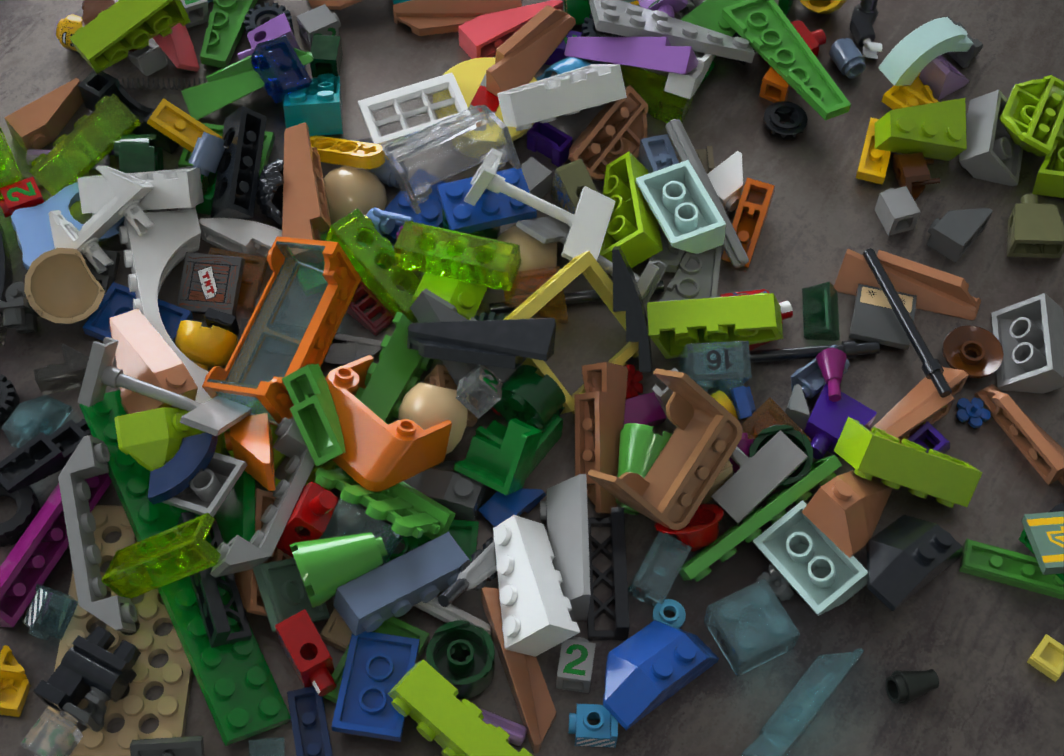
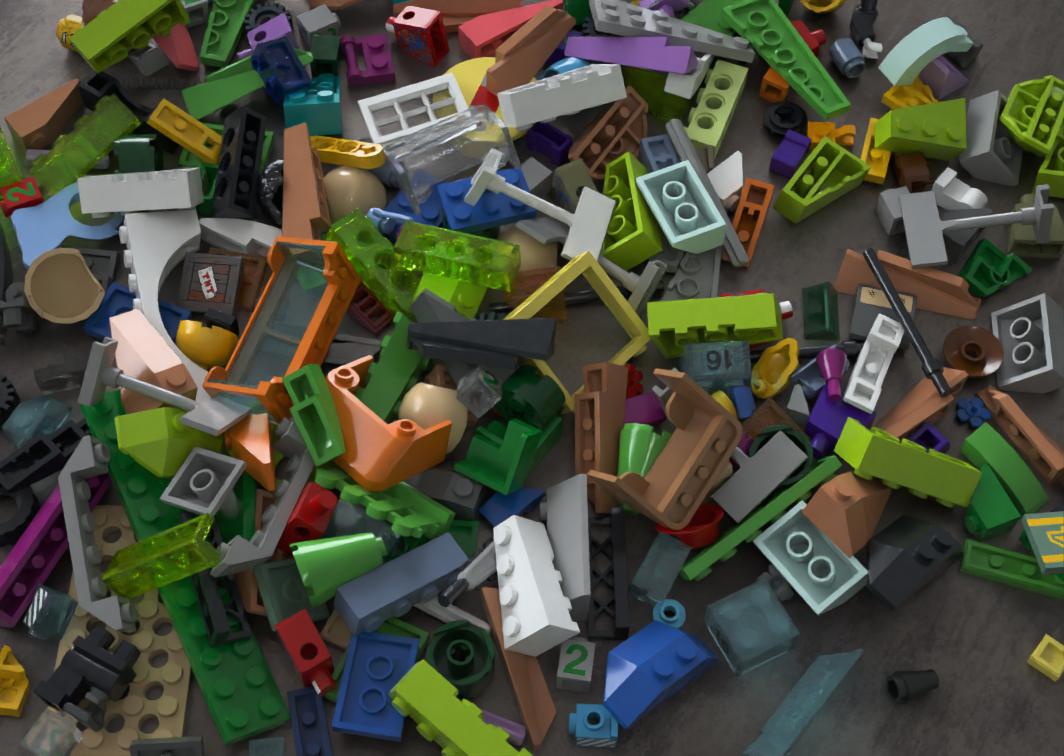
(128, 193): white hose -> none
(174, 476): dark blue tile -> none
(207, 153): sand blue brick -> none
(376, 57): none -> magenta plate
(420, 34): none -> red torso
(628, 298): black slope -> none
(716, 105): none -> yellowish green brick
(775, 369): none -> yellow arm
(790, 154): none -> dark purple piece
(820, 180): none -> lime wedge
(842, 136): none -> light orange plate
(872, 364): none -> white slope
(926, 230): none -> light grey piece
(955, 194): none -> white leg
(990, 508): none -> green slope
(991, 269): none -> green slope
(1014, 475): none -> bright green slope

